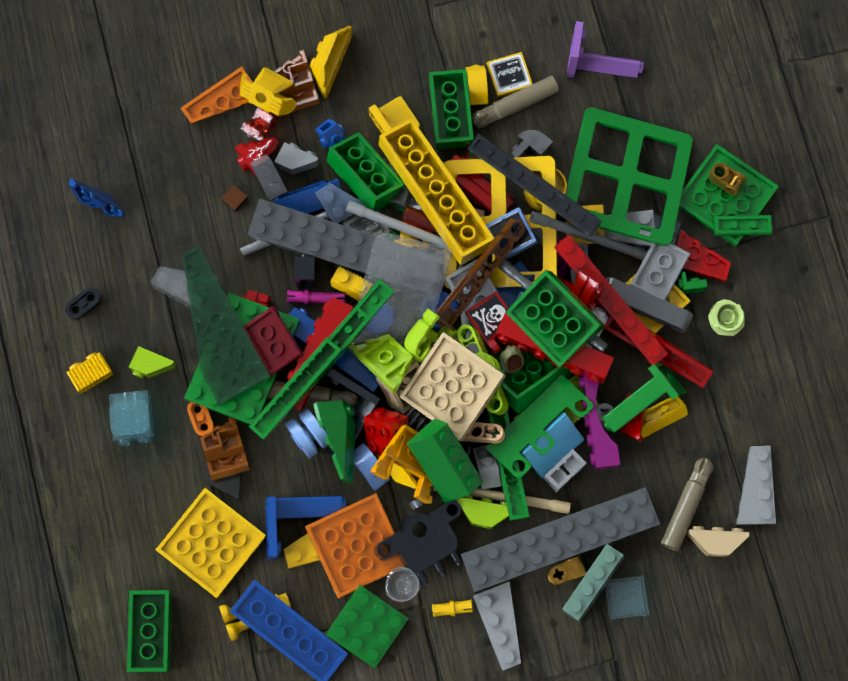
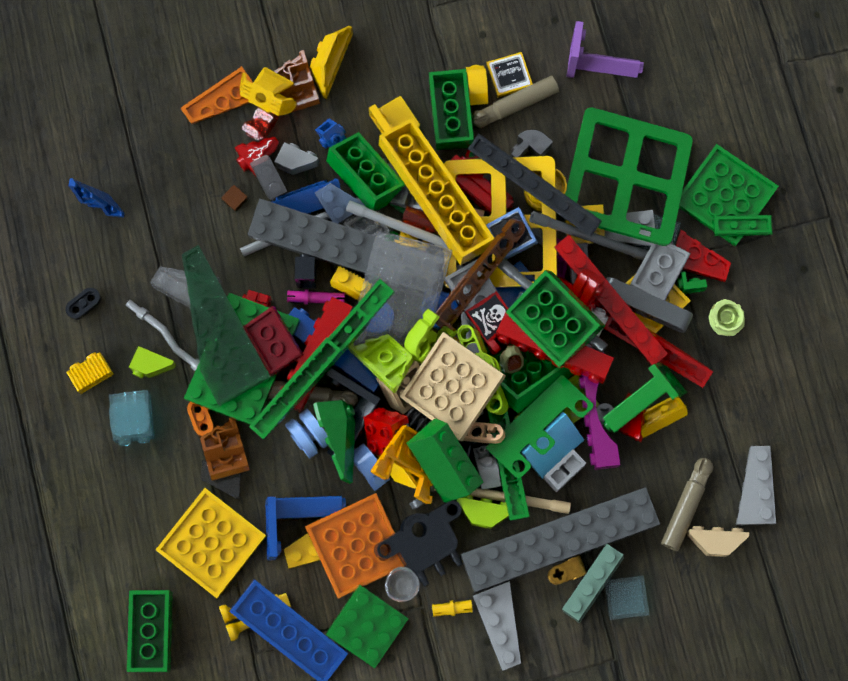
(143, 314): none -> light grey bar
(728, 179): pearl gold piece -> none

